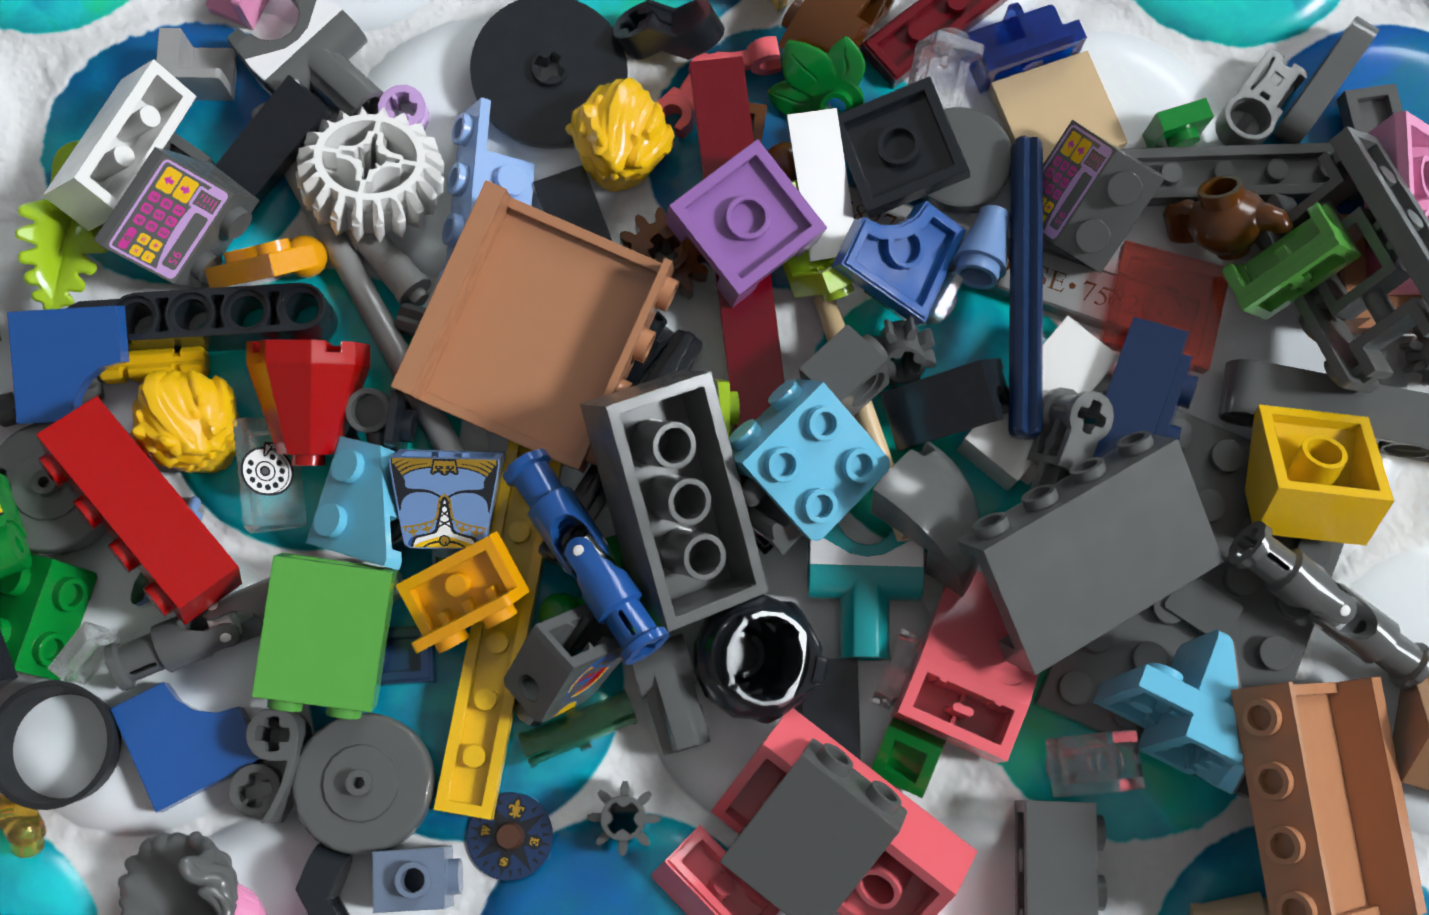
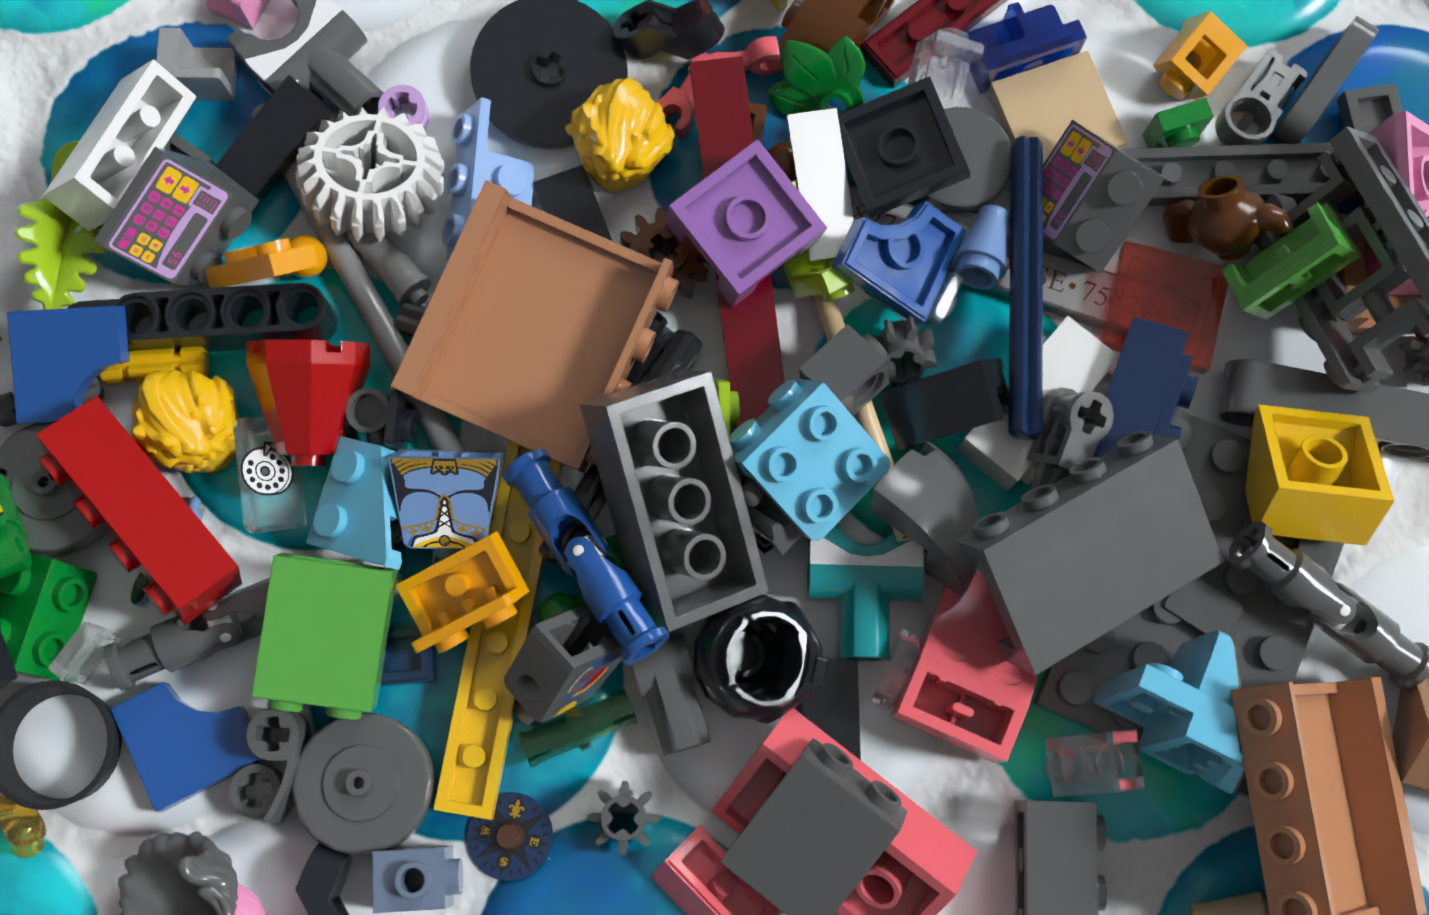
(908, 757): green plate -> none
(1212, 53): none -> light orange brick

